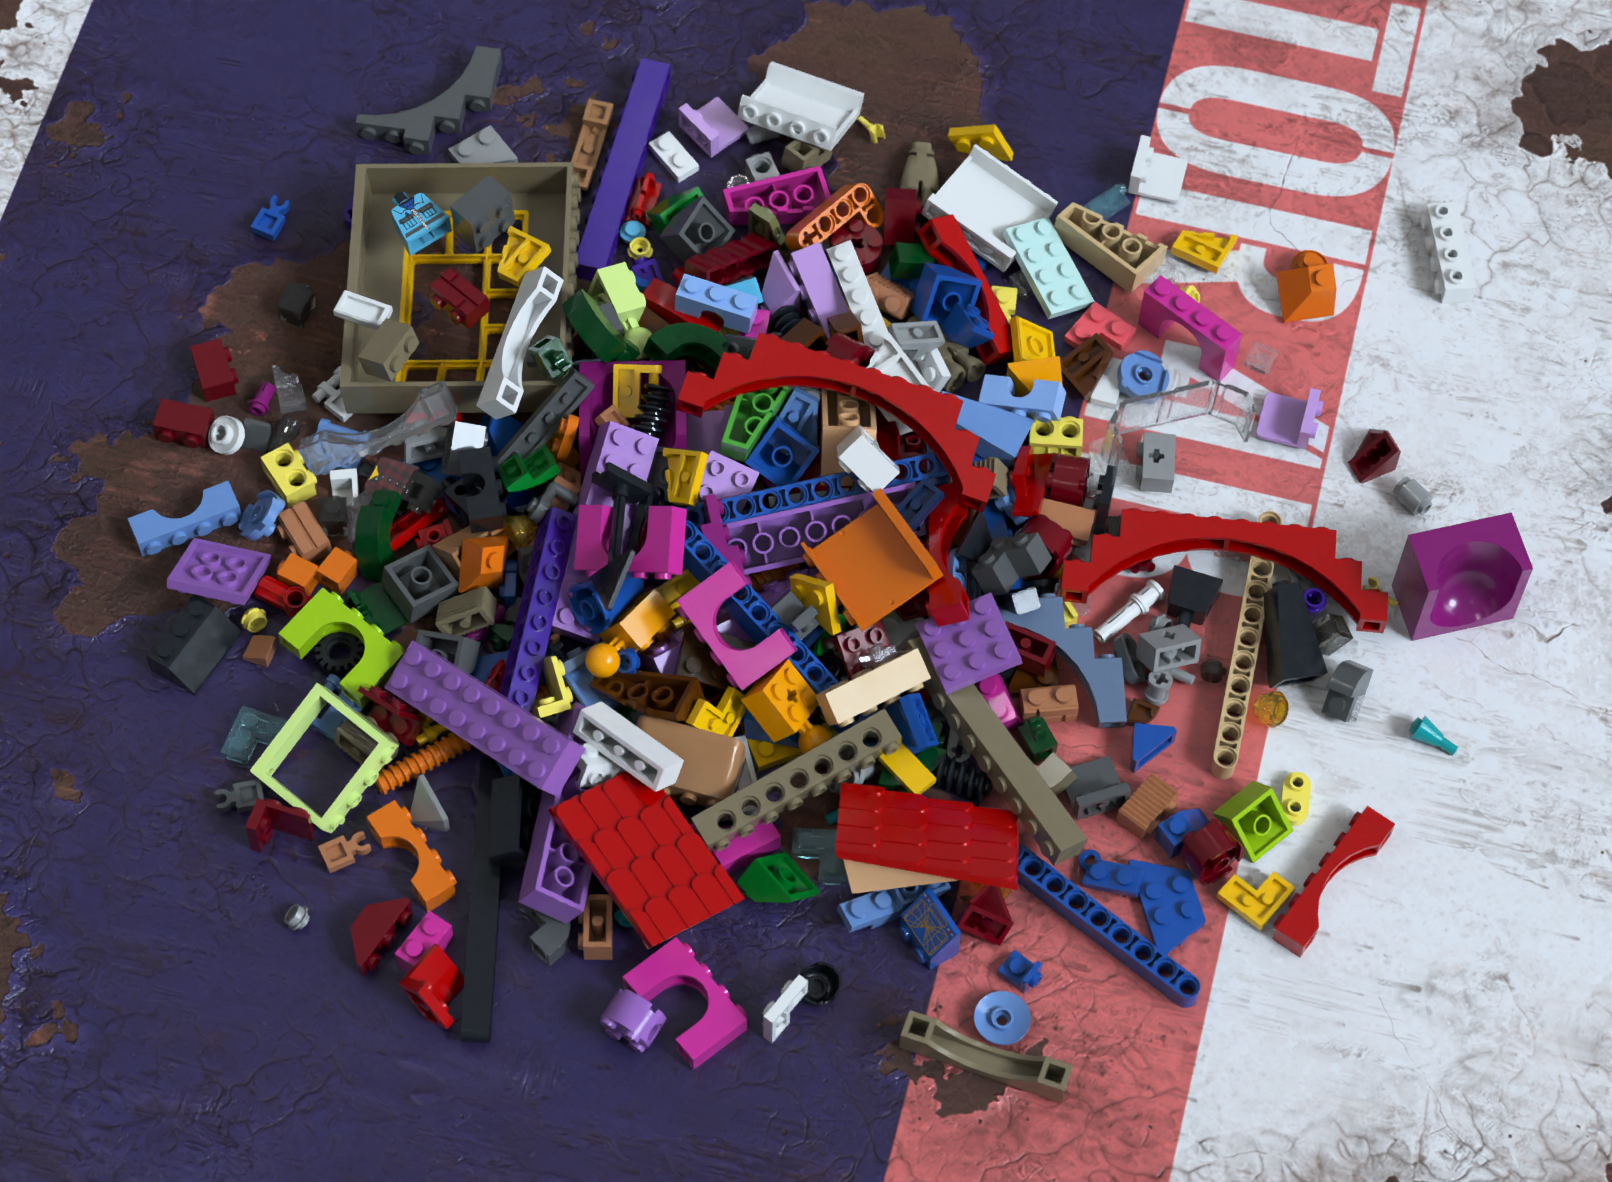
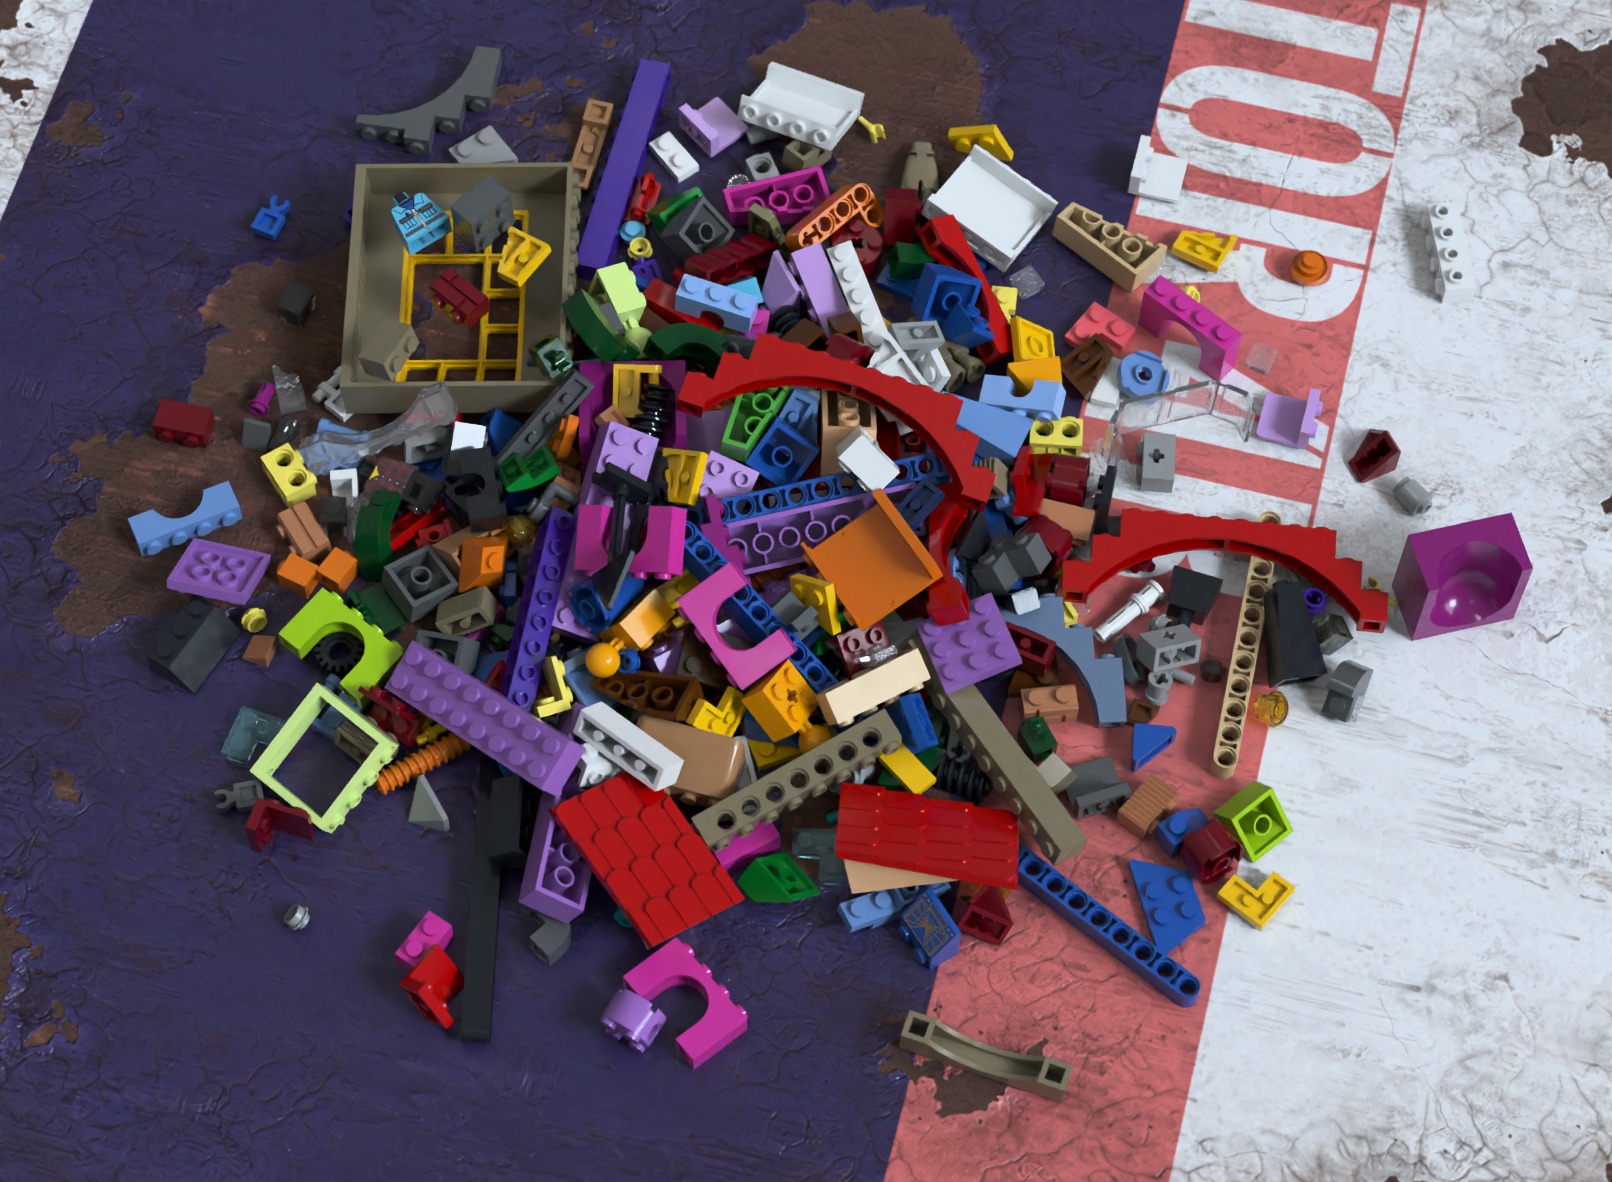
(213, 369): dark red brick -> none
(226, 435): white plate -> none
(259, 518): medium blue plate -> none
(281, 595): red piece -> none
(339, 852): nougat plate -> none
(362, 310): white tile -> none
(377, 930): dark red slope -> none
(394, 830): orange arch -> none
(504, 380): white arch -> none
(597, 927): nougat brick -> none
(778, 1013): white plate -> none
(823, 983): black hair -> none
(891, 296): nougat brick -> none
(999, 699): dark pink brick -> none
(1005, 1006): medium blue dish -> none
(1020, 972): blue bracket -> none
(1048, 267): light aqua plate -> none
(1109, 201): clear light blue hinge -> none
(1110, 876): blue hinge -> none
(1296, 797): light yellow plate -> none
(1307, 292): orange slope -> none
(1364, 839): red arch -> none
(1427, 732): teal cone -> none

